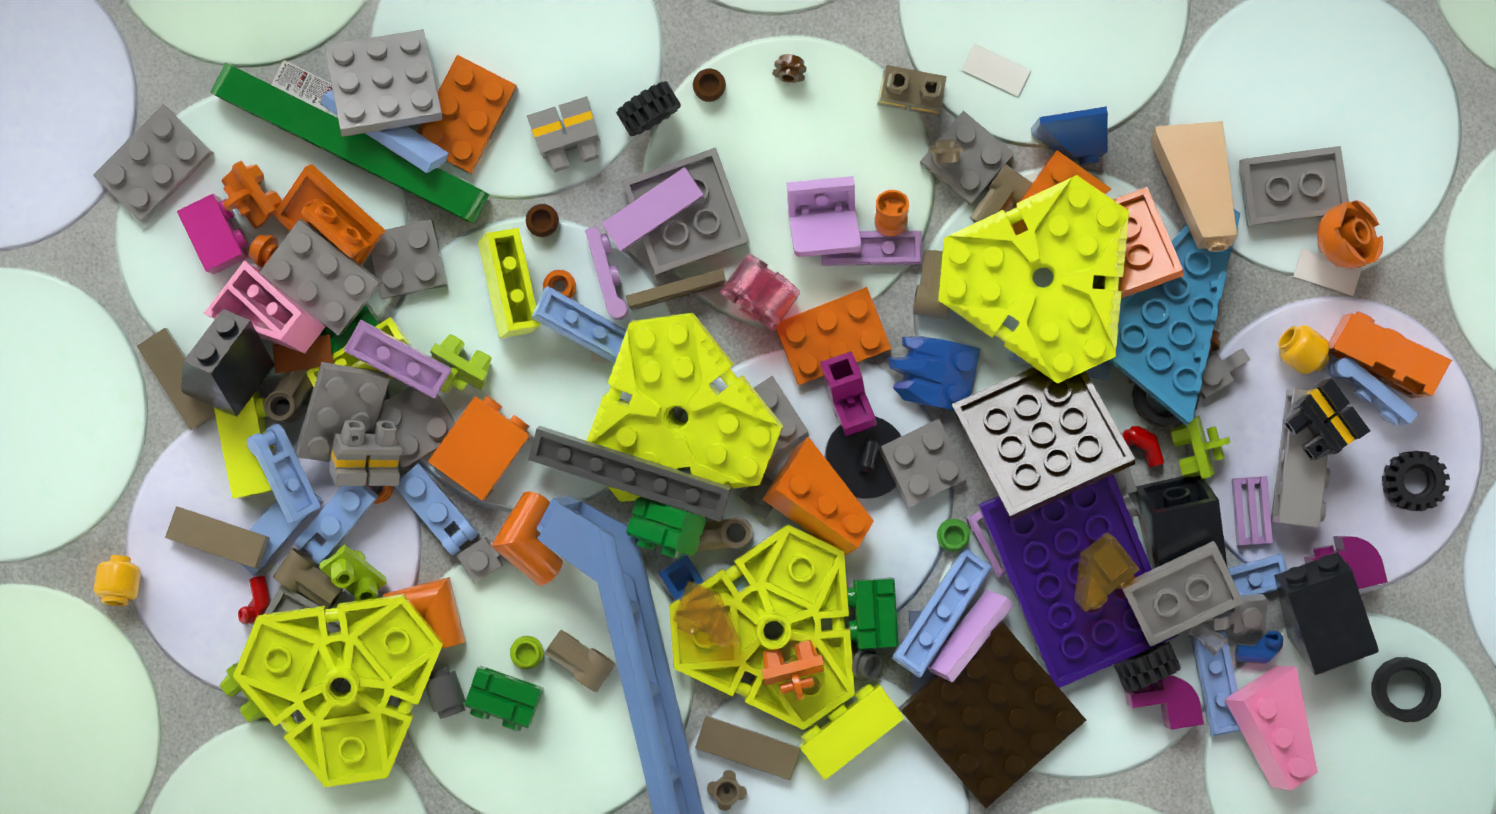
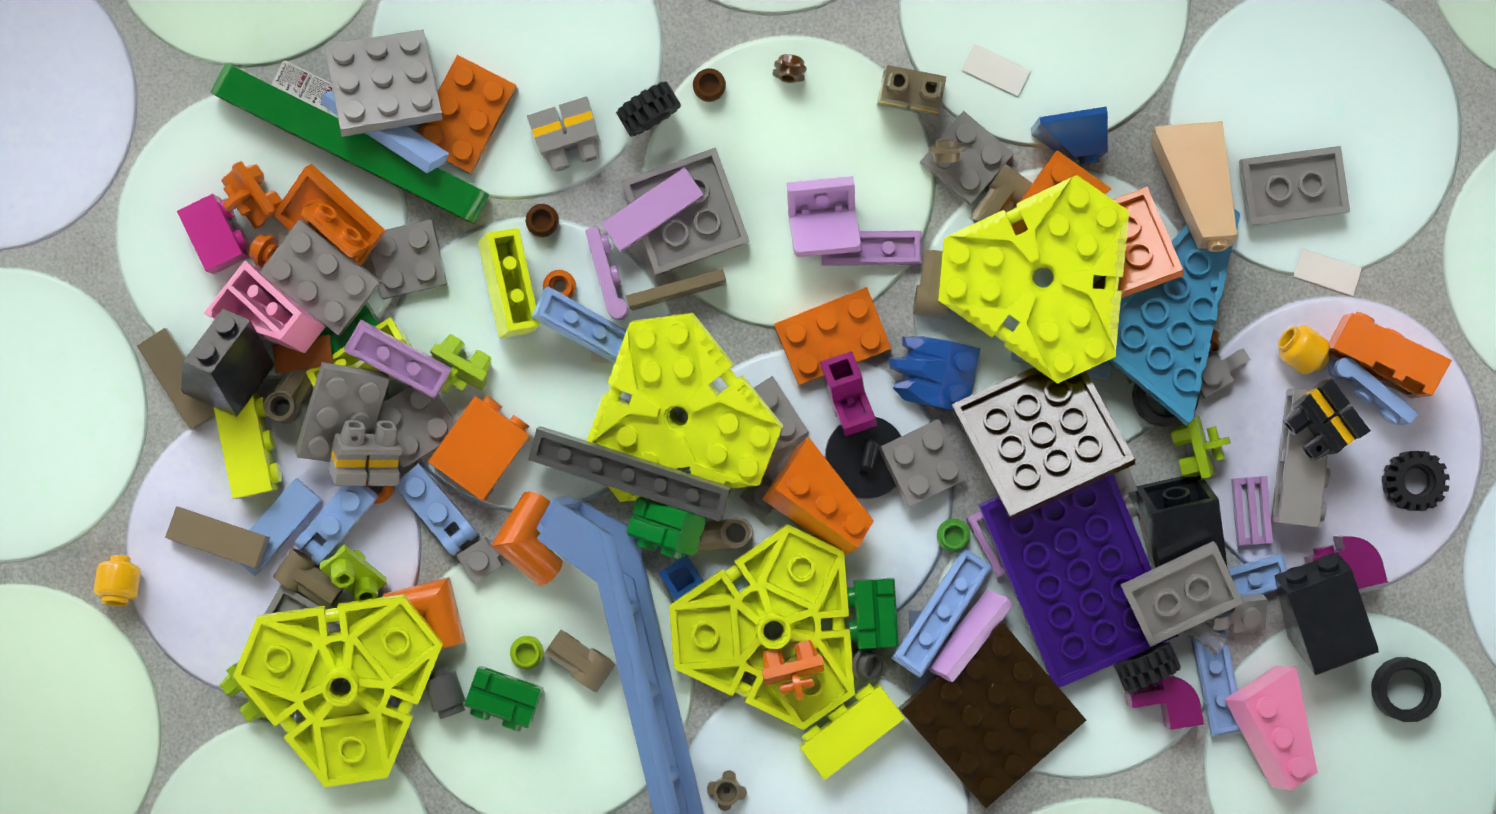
(153, 163): light grey plate -> none
(259, 602): red arm -> none
(284, 473): light blue plate -> none
(705, 612): clear yellow slope -> none
(747, 747): dark tan tile -> none
(760, 292): clear pink brick -> none
(891, 213): orange wheel -> none
(1101, 571): clear yellow slope -> none
(1147, 441): red arm -> none
(1262, 651): blue arm -> none
(1349, 236): orange cylinder -> none

